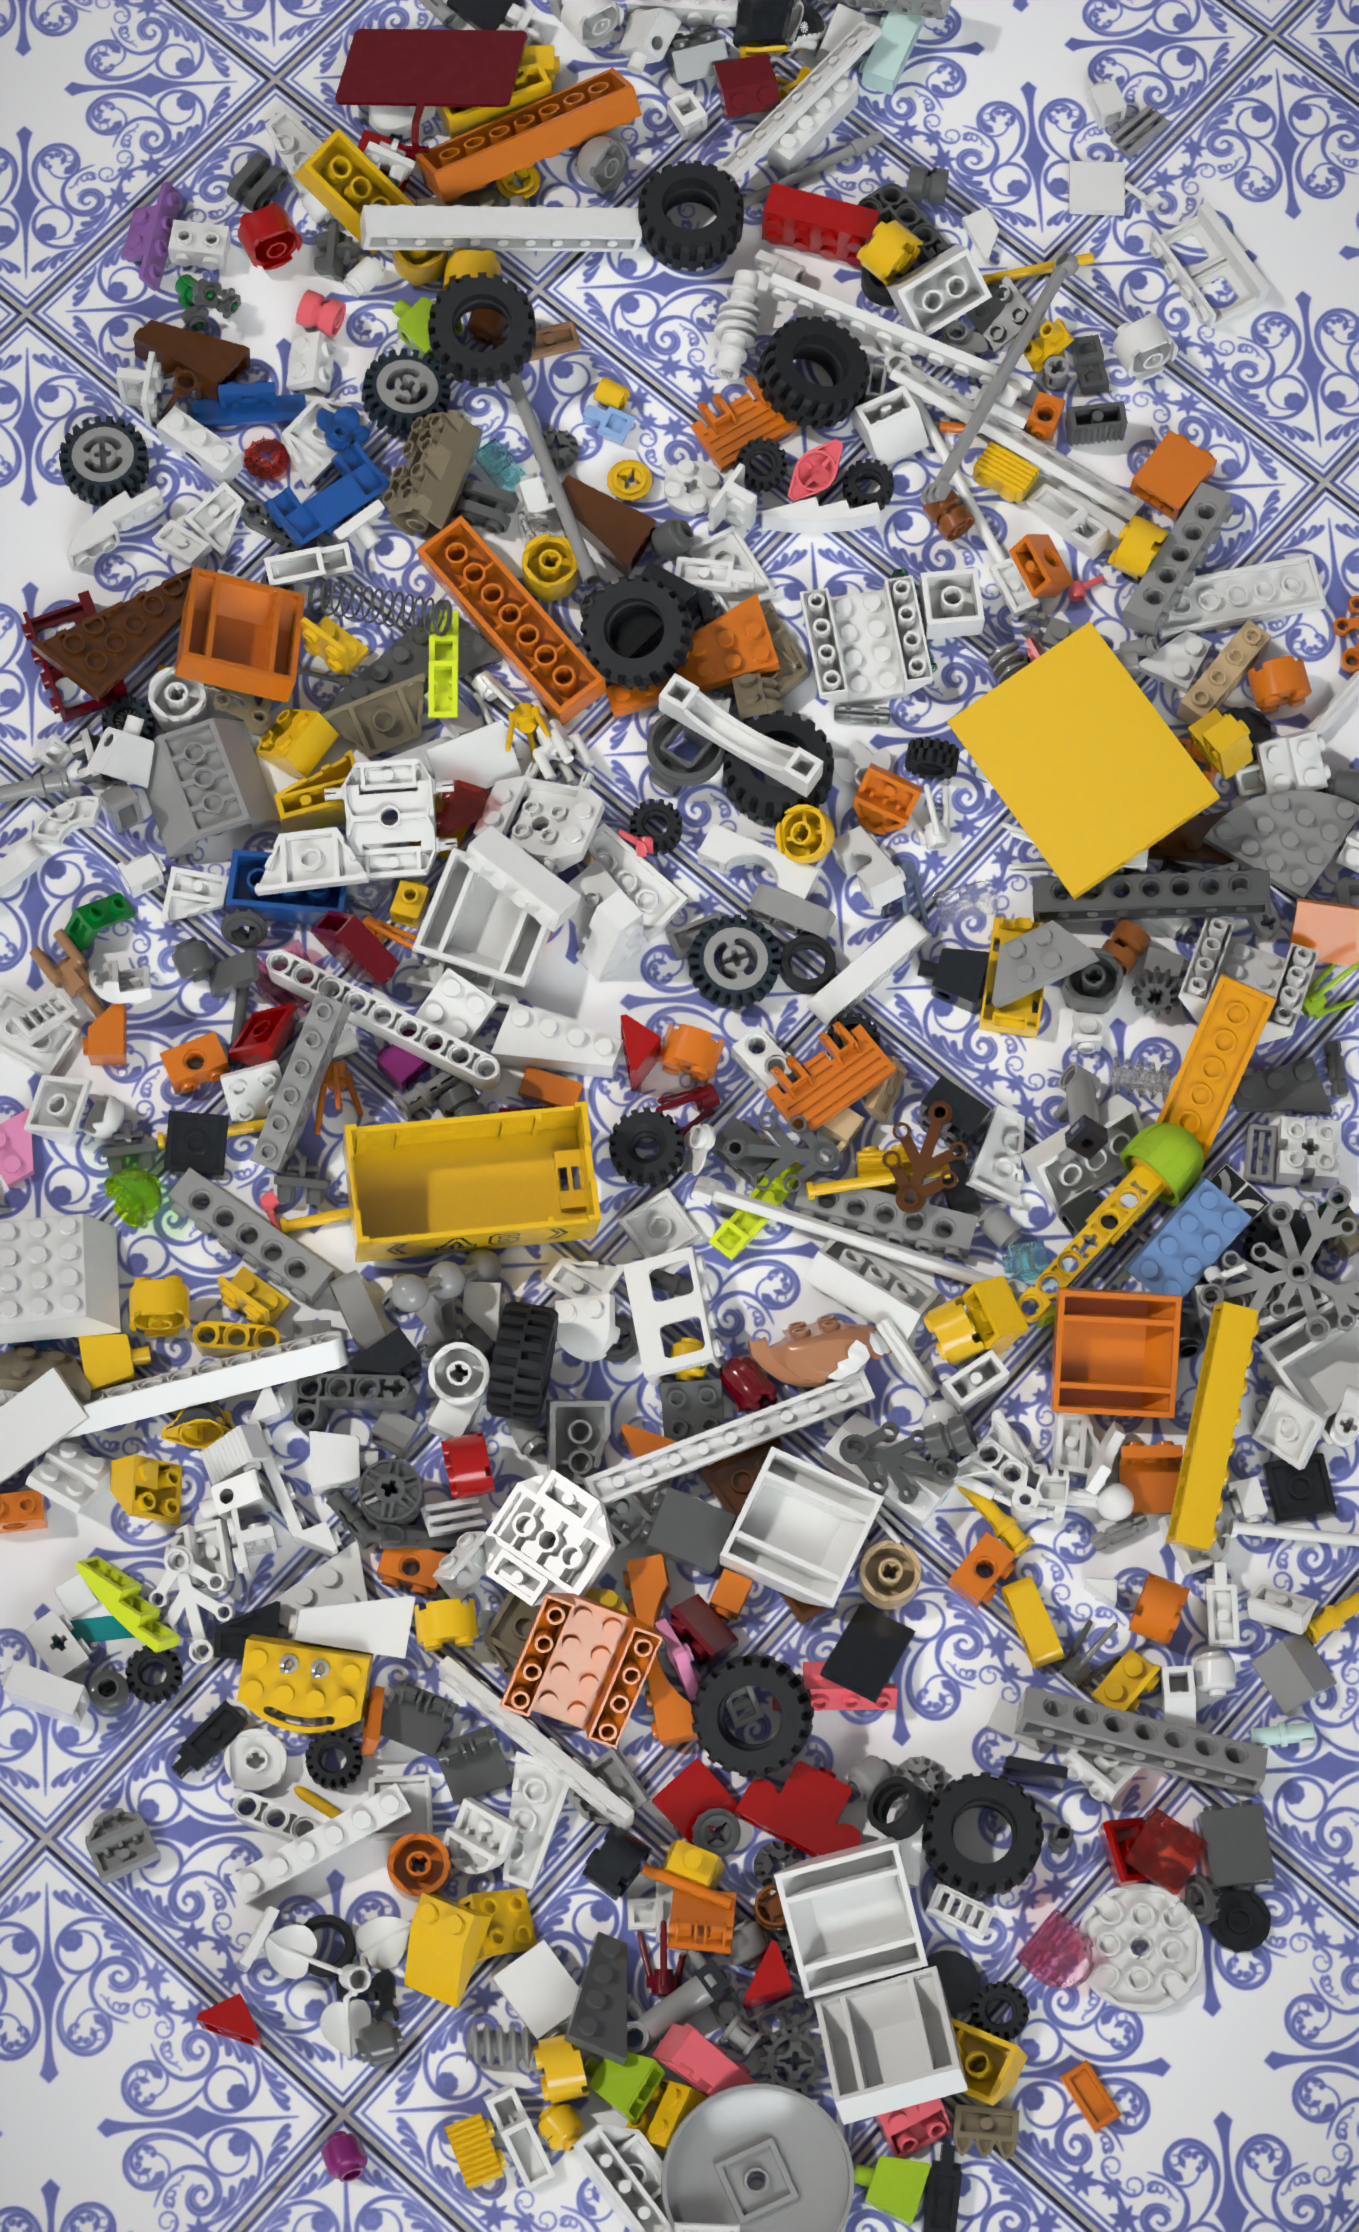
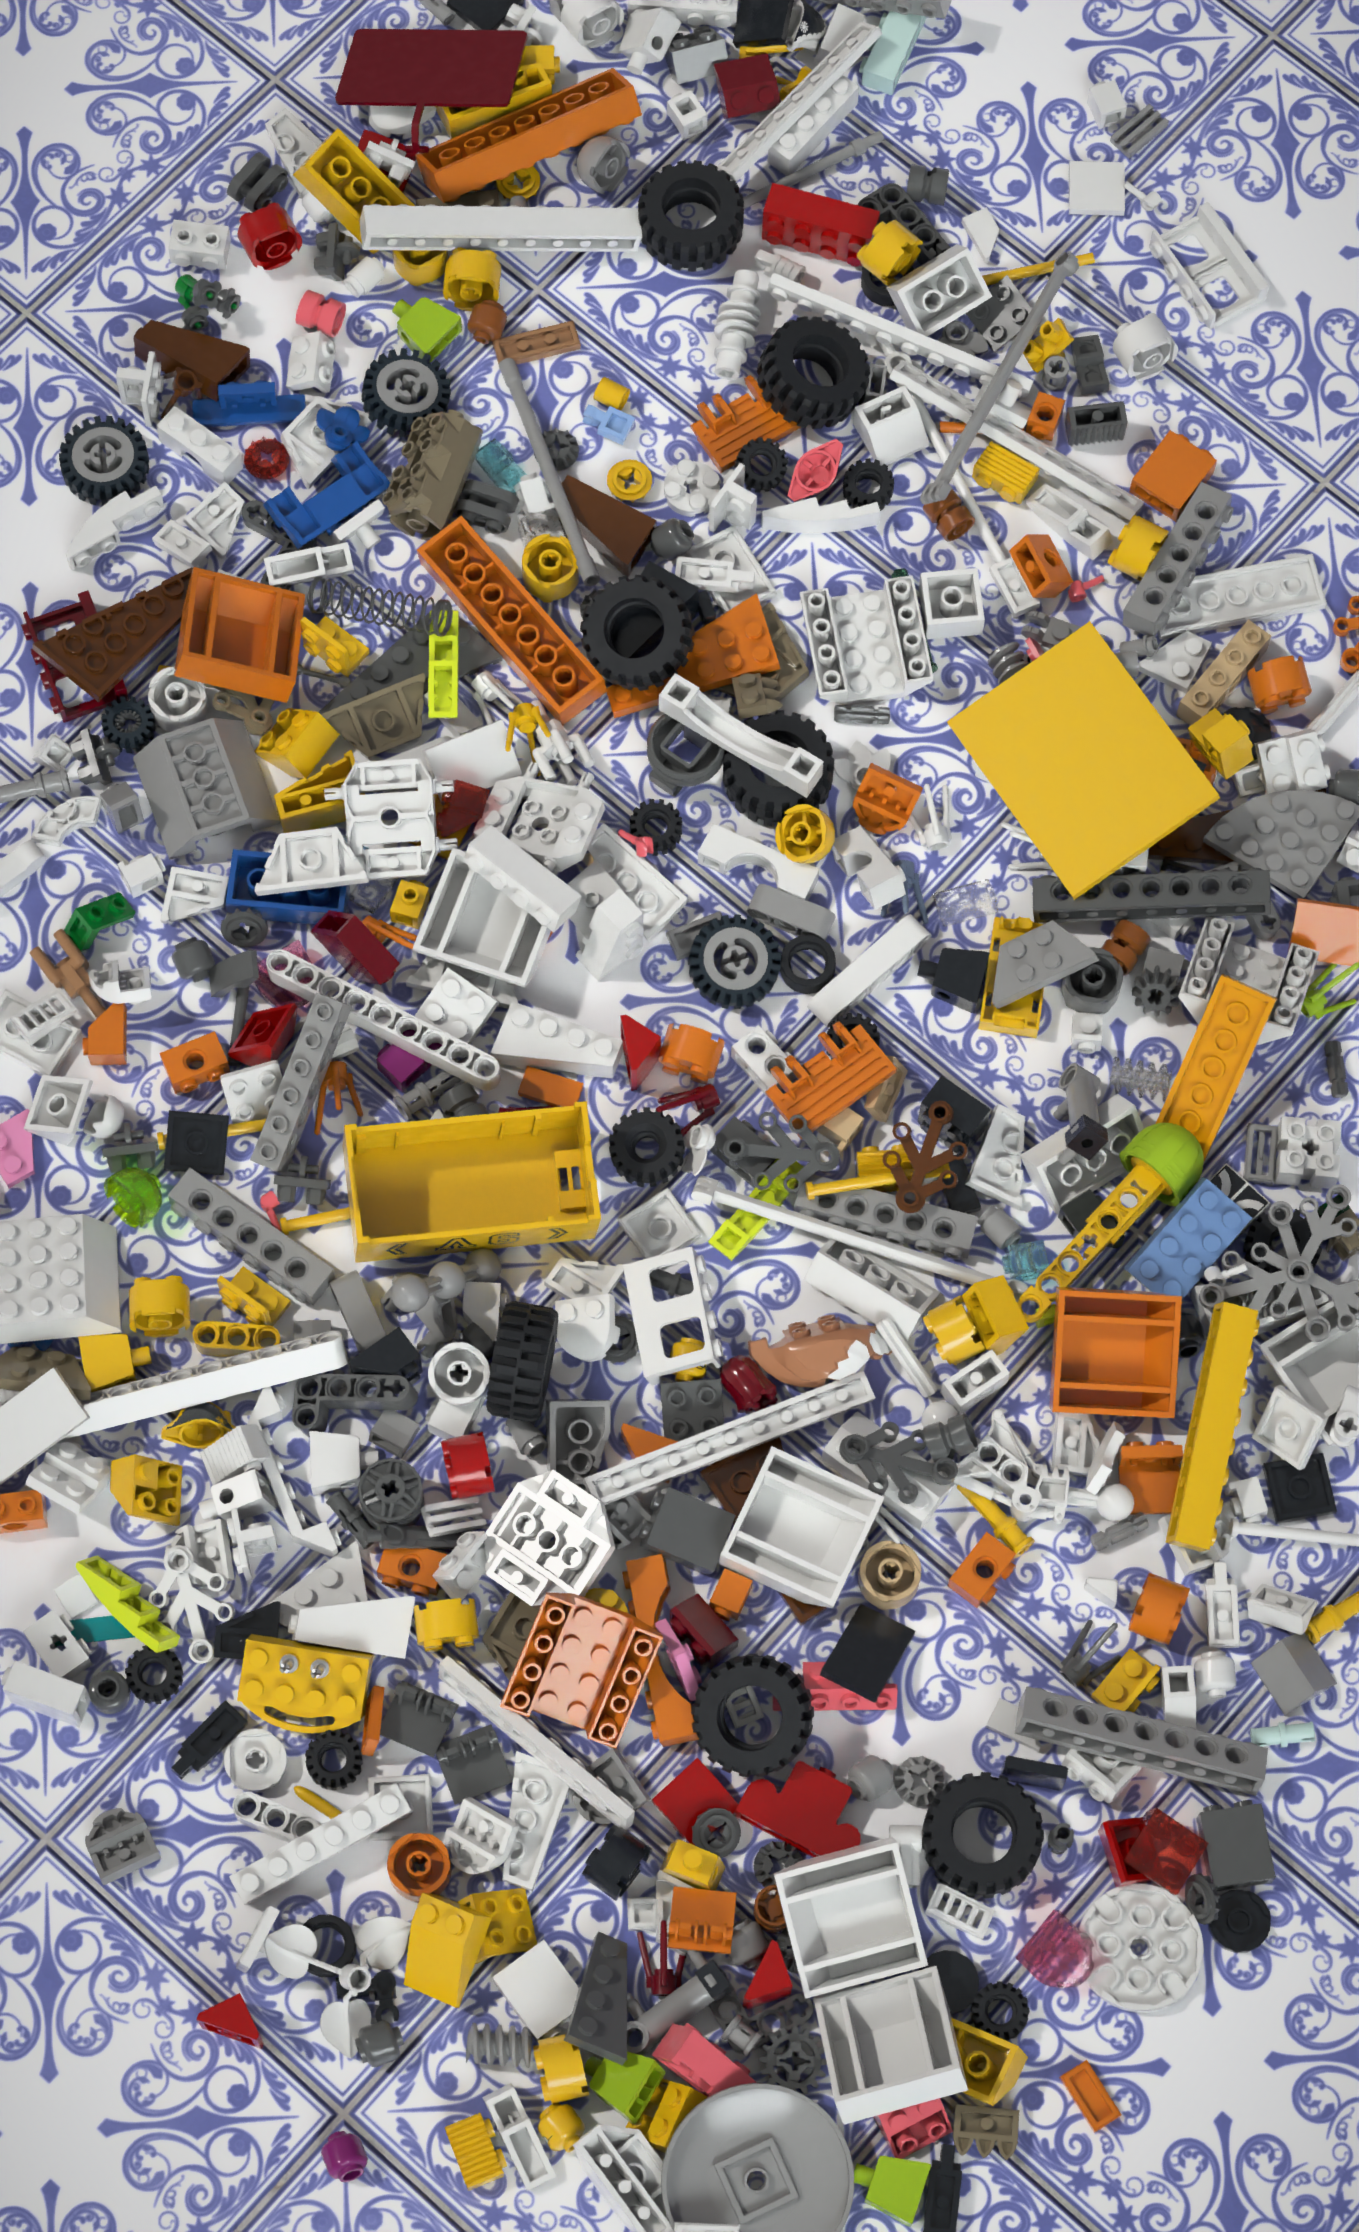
(124, 753): white torso -> none
(151, 234): medium lavender bracket -> none
(476, 294): black tyre -> none
(687, 1886): orange bar -> none
(911, 1819): black tyre -> none
(932, 758): black tyre -> none
(1032, 1622): yellow beam -> none
(1283, 1088): dark grey wing -> none

